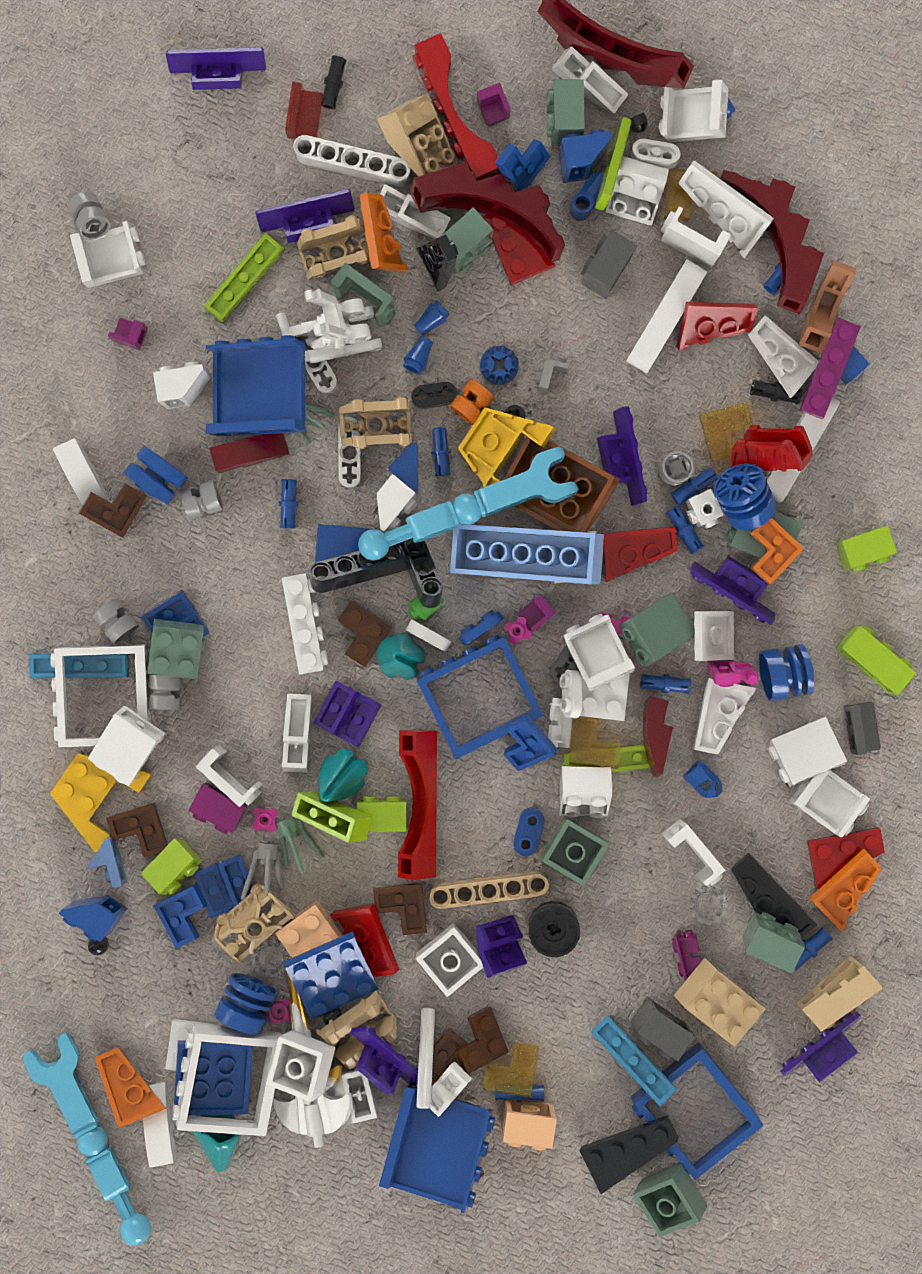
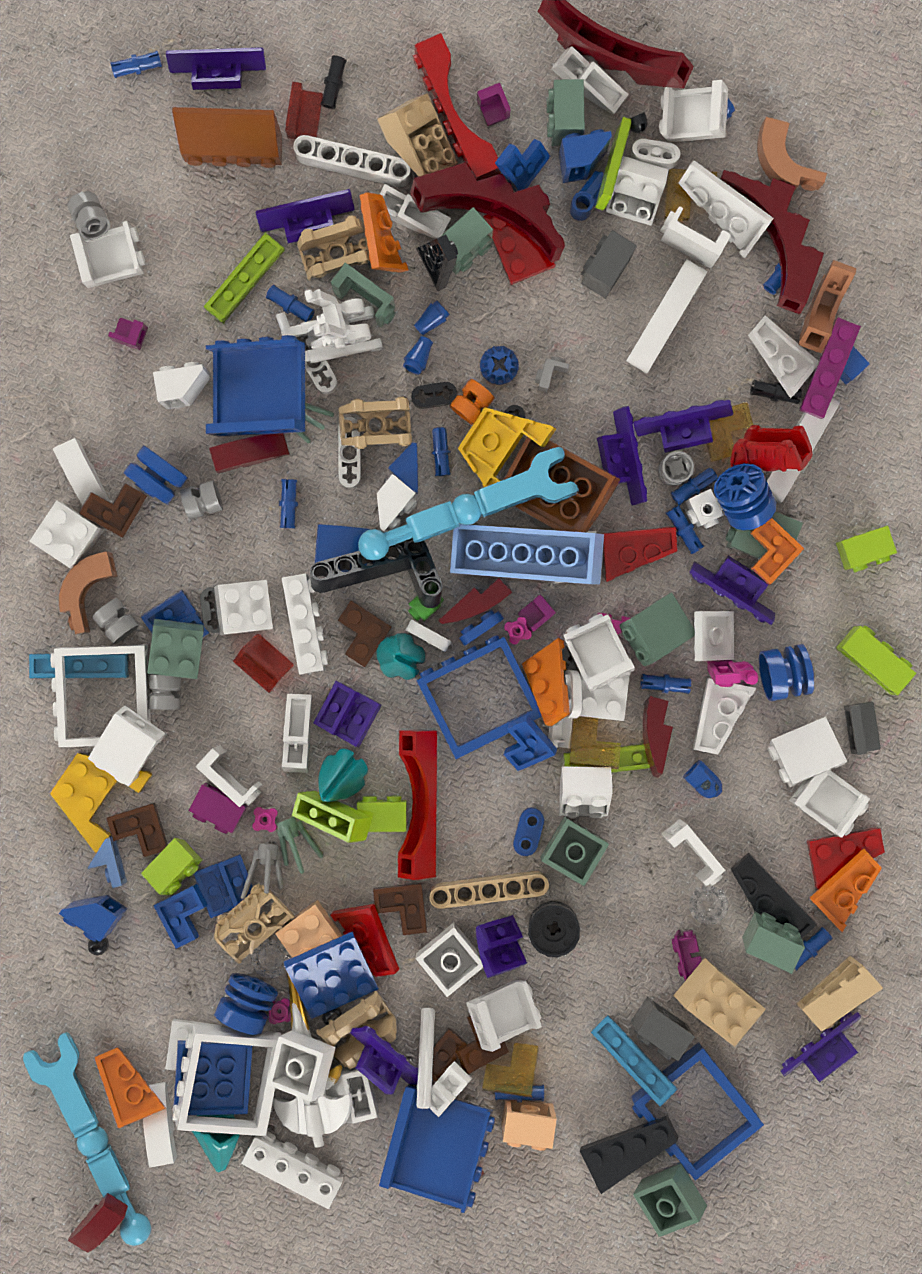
(66, 534): none -> white brick
(78, 582): none -> nougat arch
(99, 1223): none -> dark red slope
(136, 64): none -> blue pin
(207, 610): none -> dark grey beam
(228, 136): none -> dark orange slope
(243, 607): none -> white brick
(263, 662): none -> clear red panel
(290, 303): none -> blue pin
(293, 1169): none -> white brick
(476, 603): none -> dark red slope
(503, 1014): none -> white panel
(547, 683): none -> orange wing
(684, 427): none -> dark purple bracket
(712, 320): wing -> none
(776, 161): none -> nougat arch

